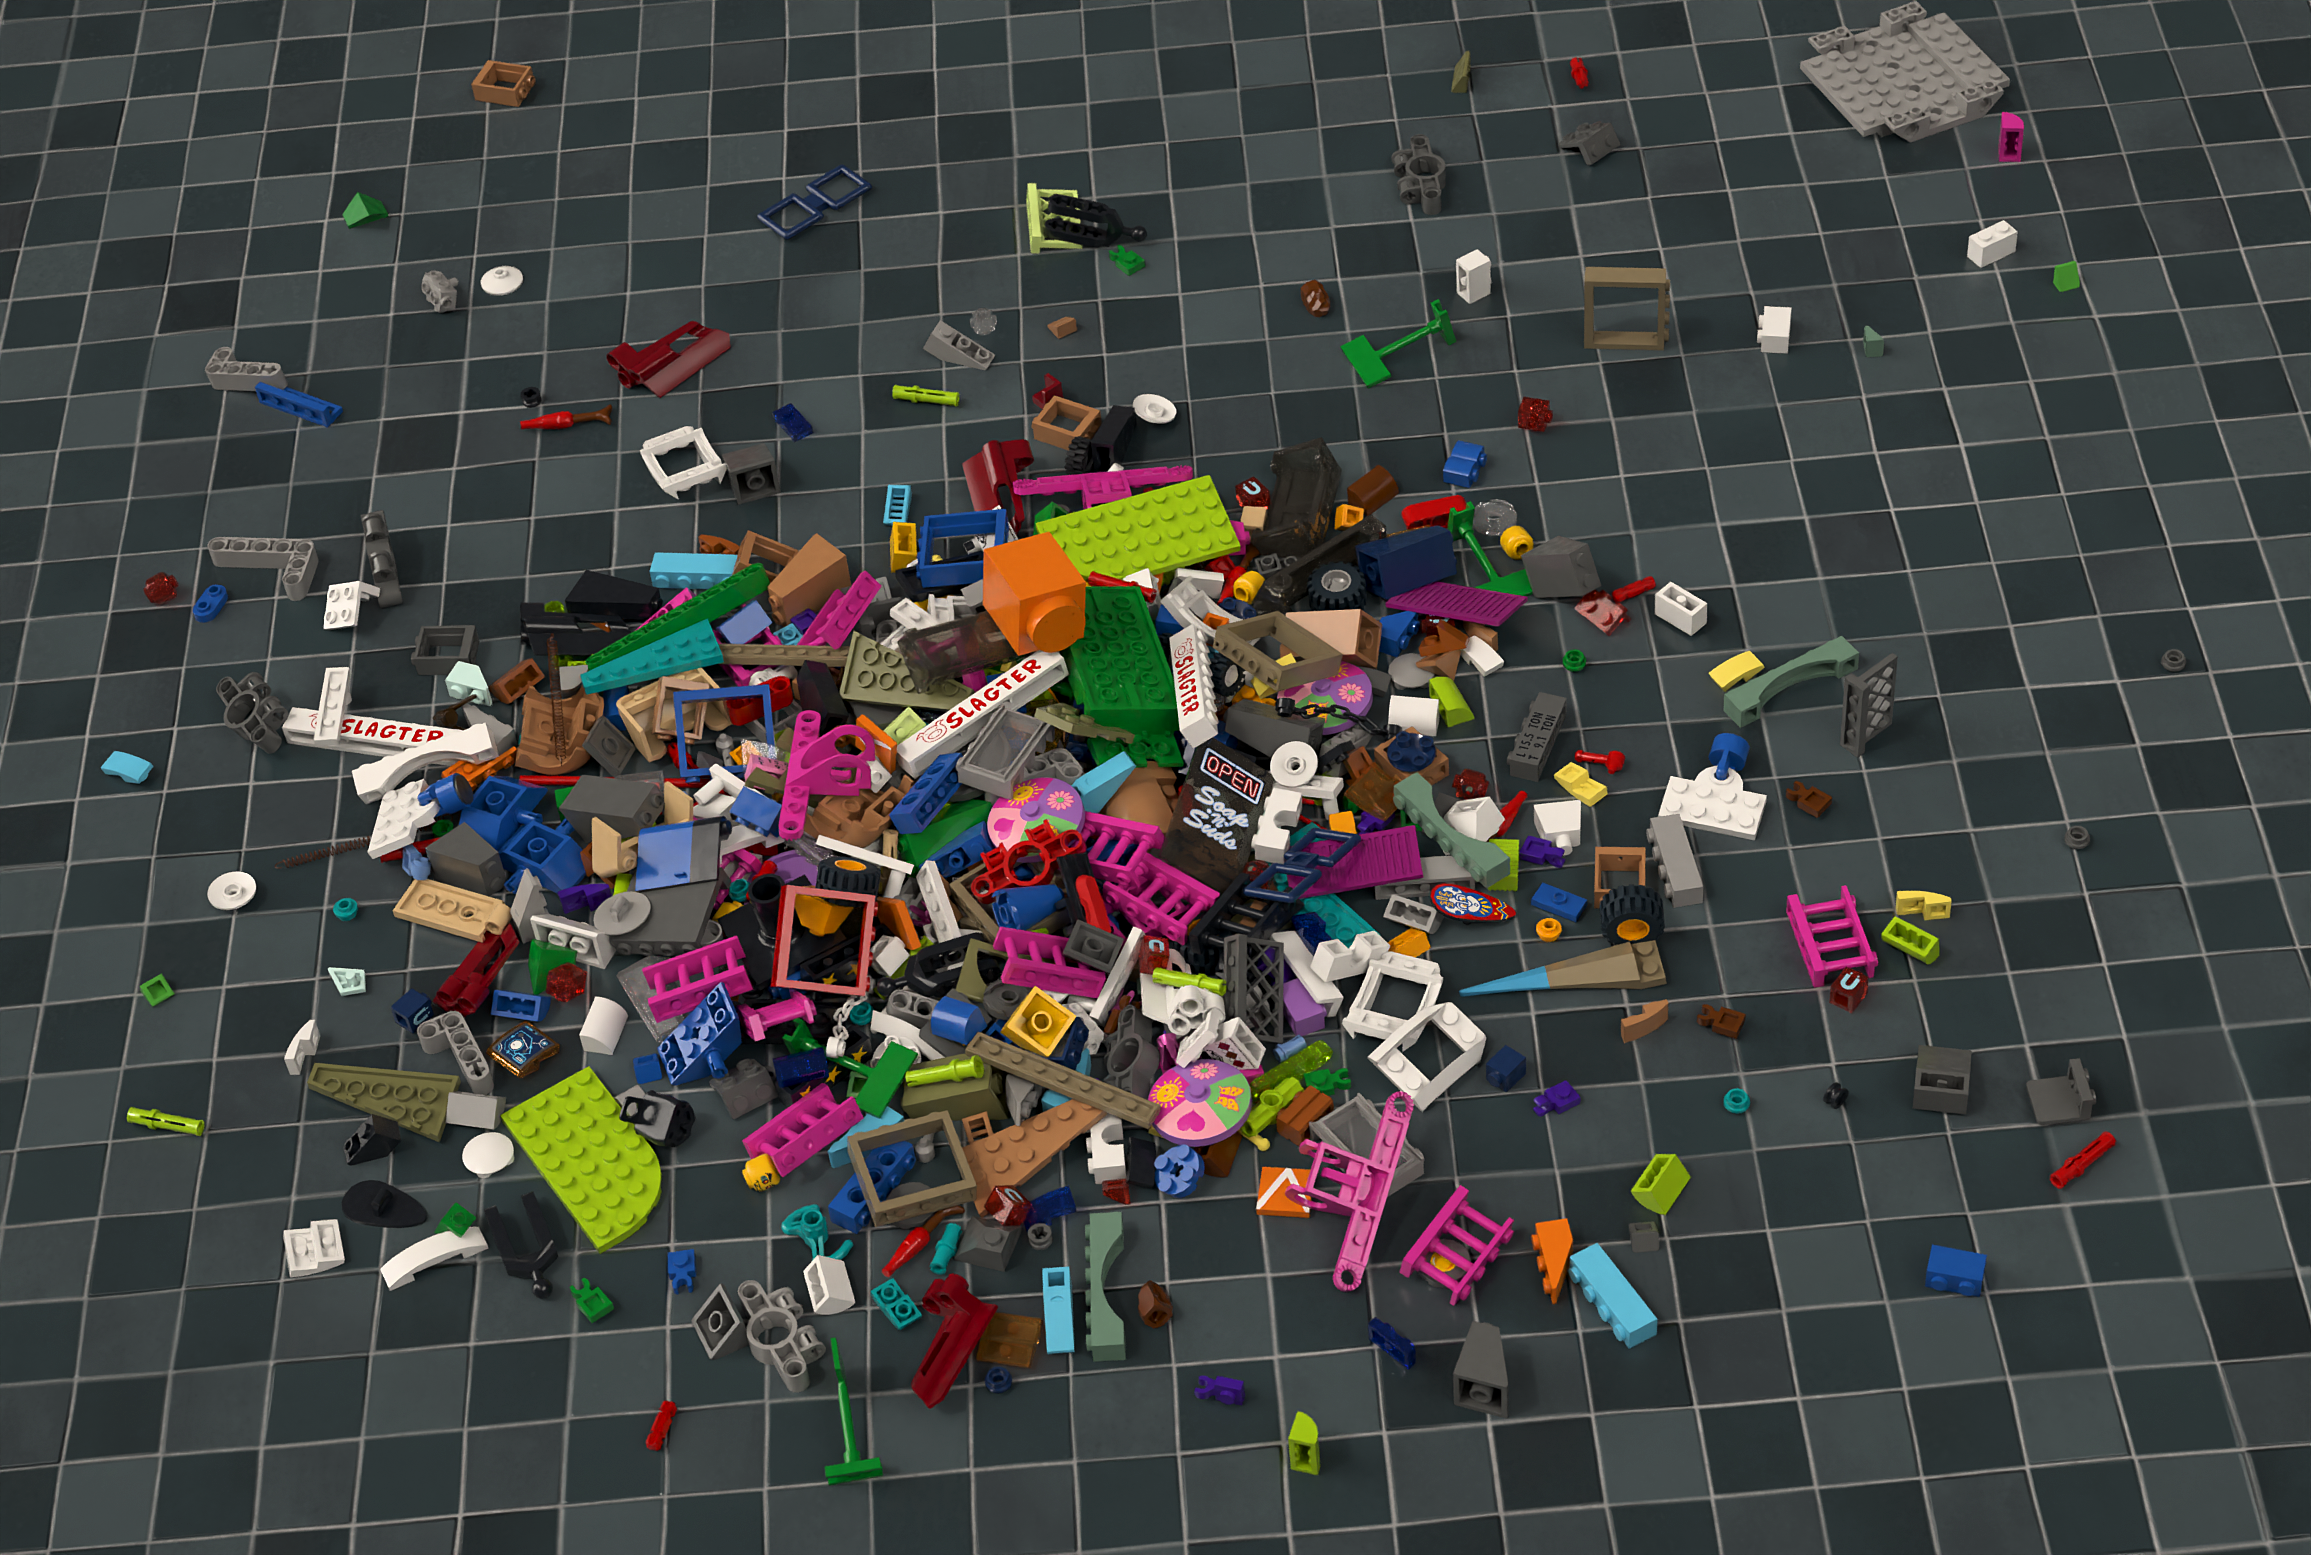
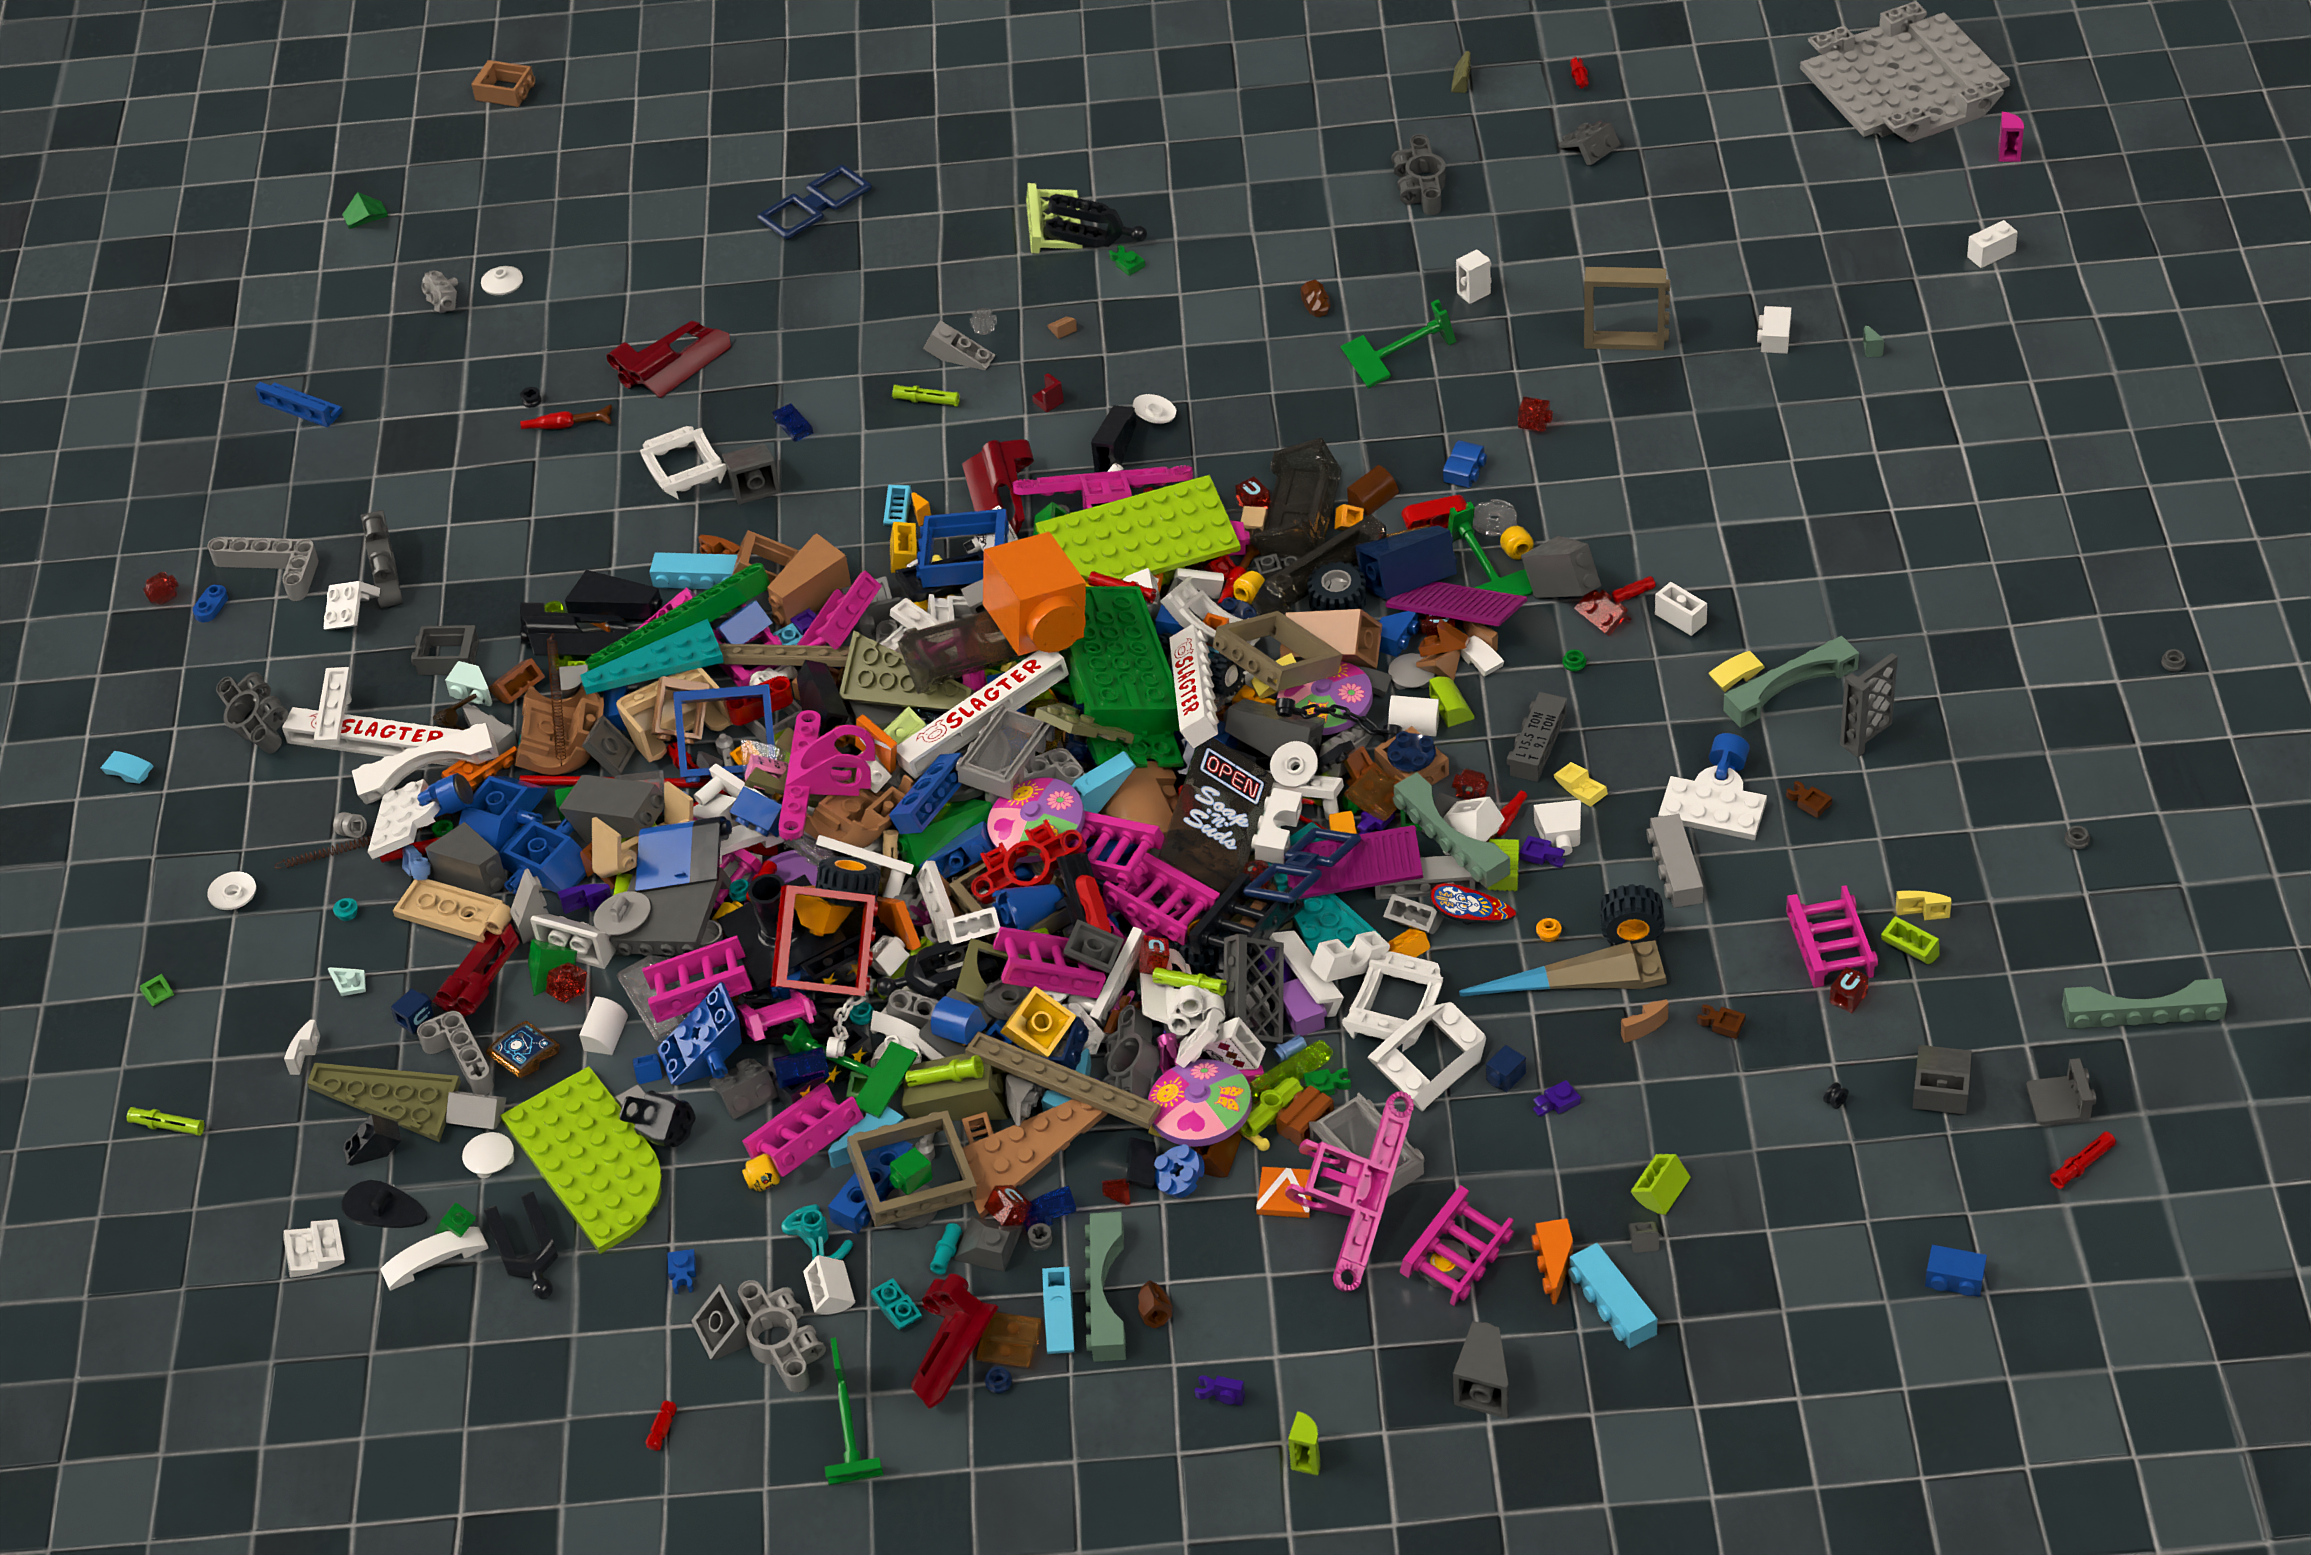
(229, 374): light grey beam -> none
(350, 825): none -> light grey wheel
(520, 1005): blue brick -> none
(591, 1302): green plate -> none
(910, 1171): none -> green brick
(918, 1239): red piece -> none
(921, 508): none -> light orange slope
(971, 925): none -> white brick
(1045, 432): medium nougat window -> none
(1079, 457): black tyre -> none
(1107, 1159): white arch -> none
(1311, 930): clear blue slope -> none
(1392, 1343): clear blue plate -> none
(1559, 902): blue plate -> none
(1608, 860): medium nougat window -> none
(1613, 761): red piece -> none
(1736, 1095): teal plate -> none
(2066, 276): bright green slope -> none
(2093, 1008): none -> sand green arch

